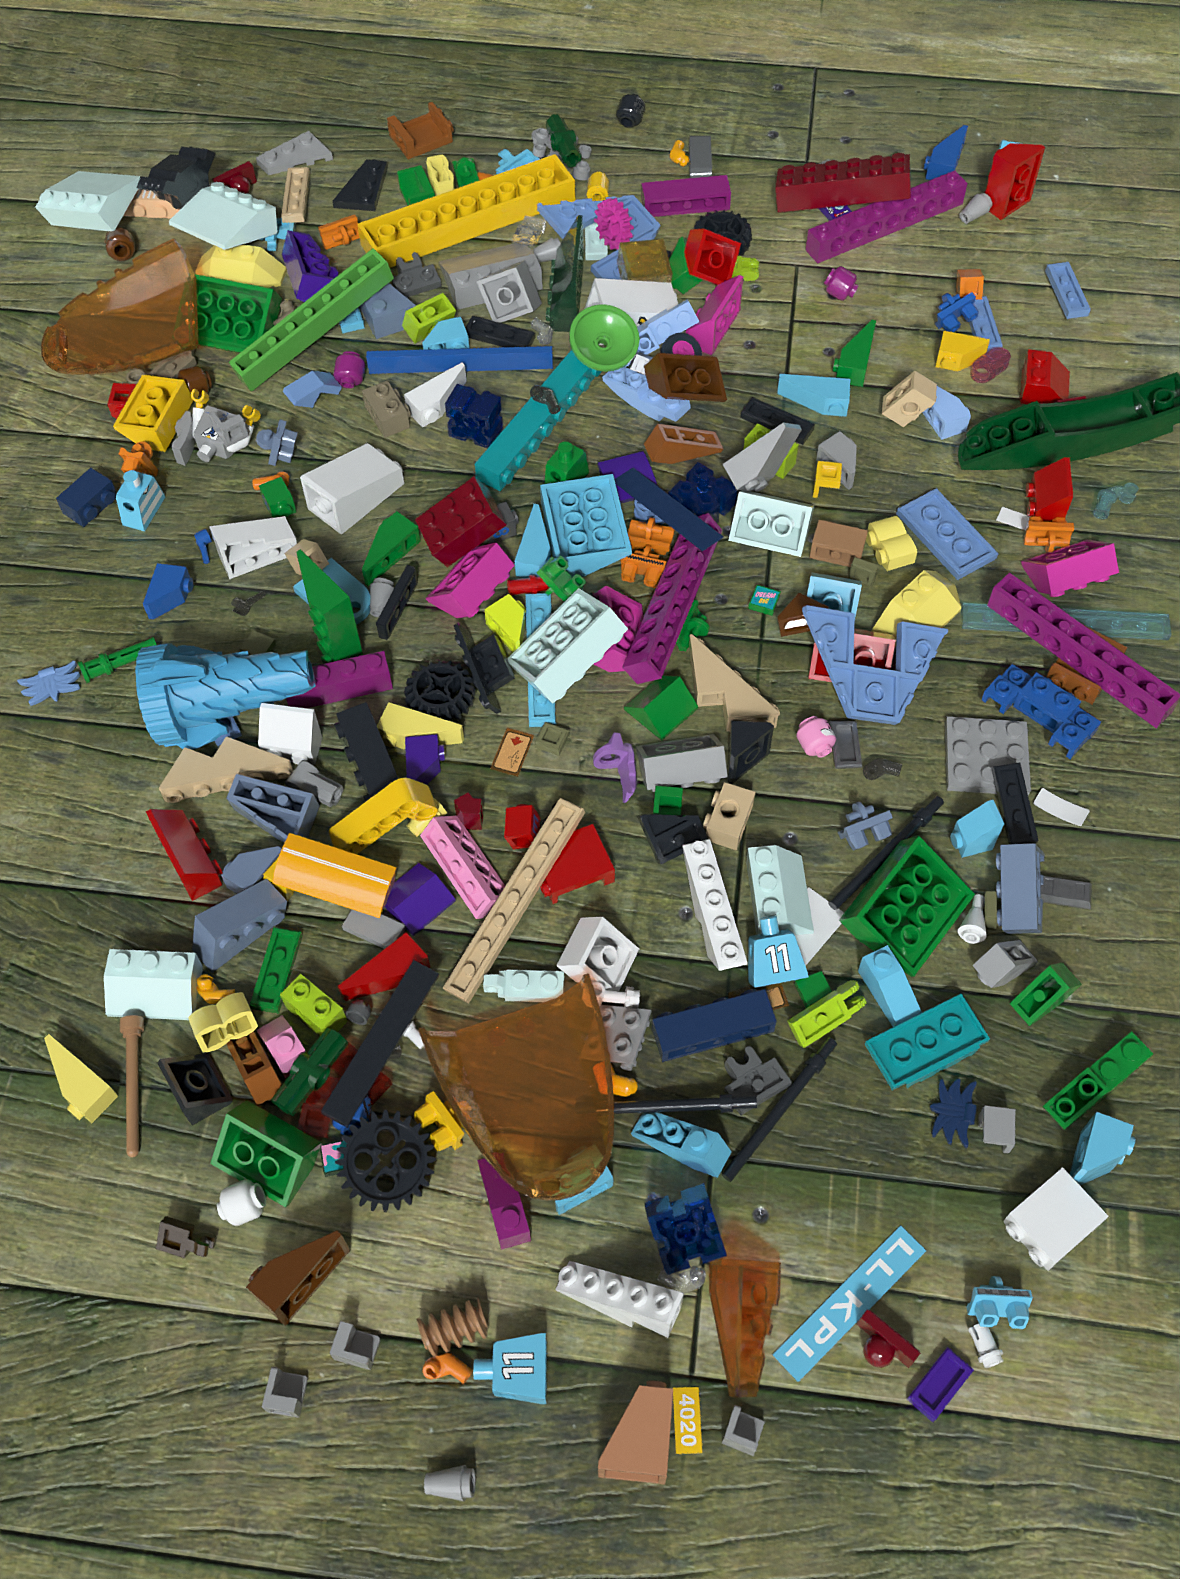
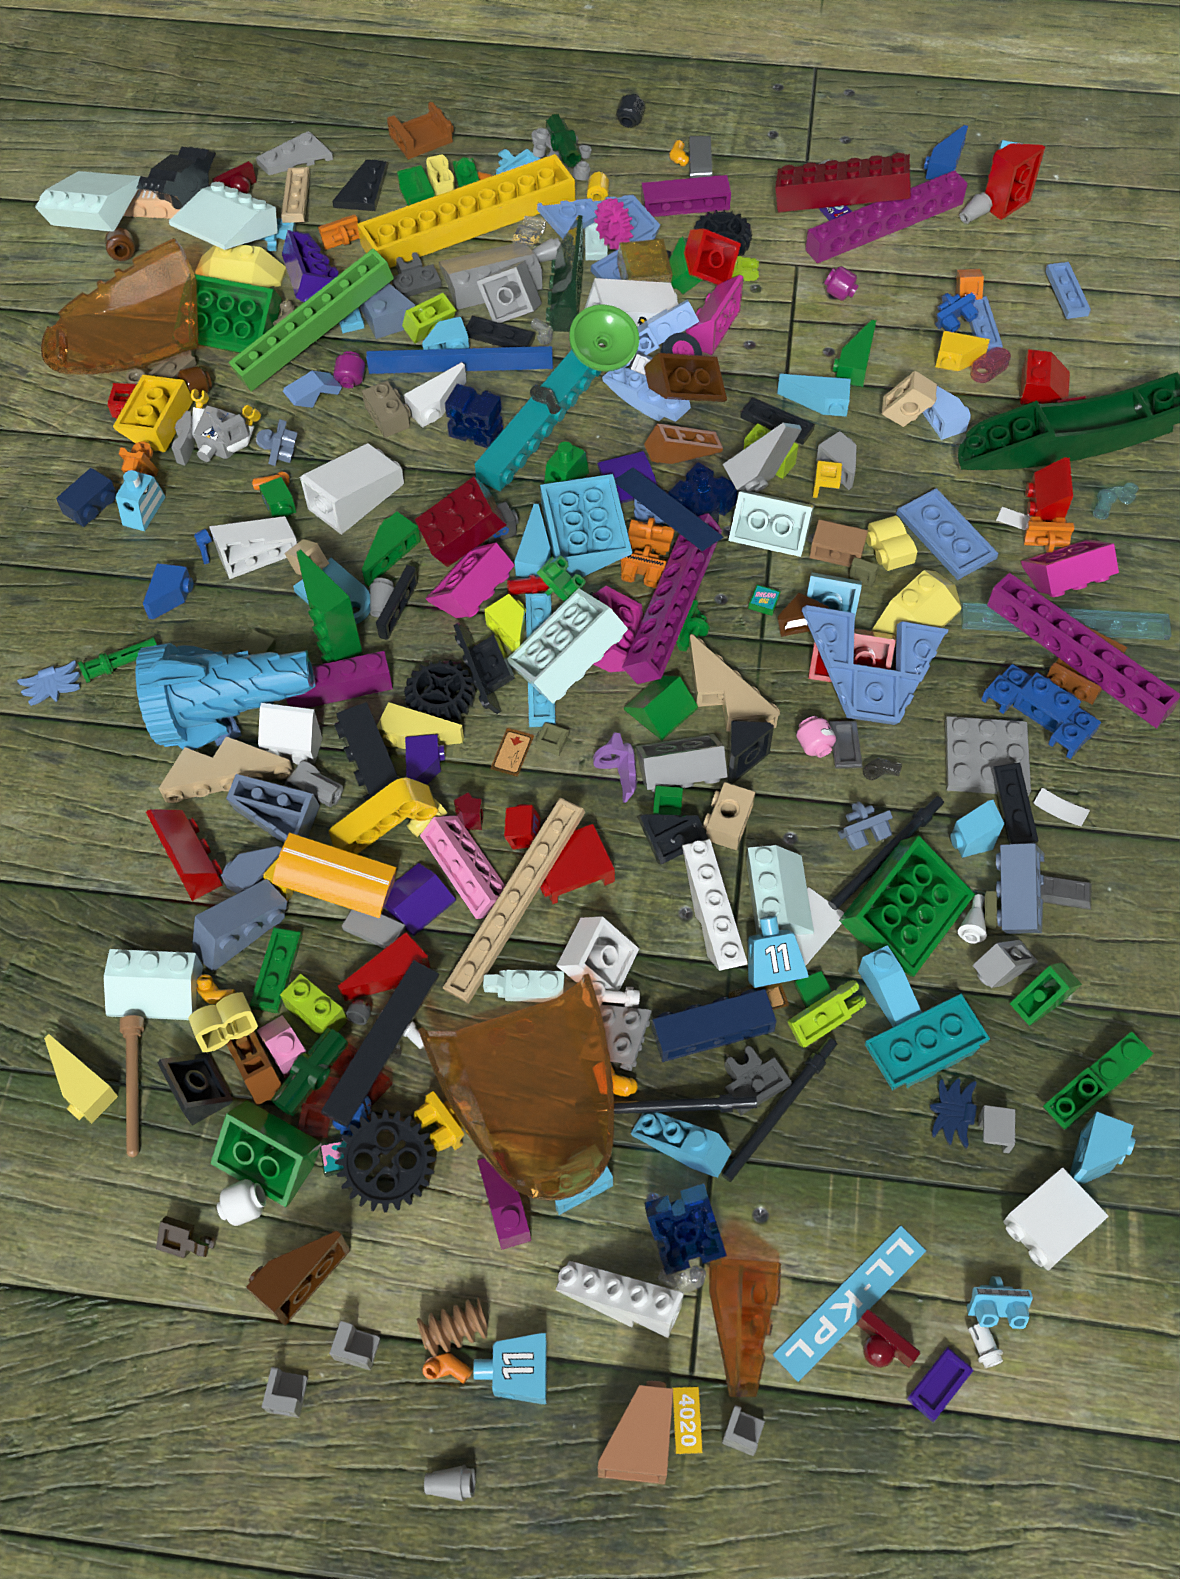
(243, 607): clear smoke hand -> none

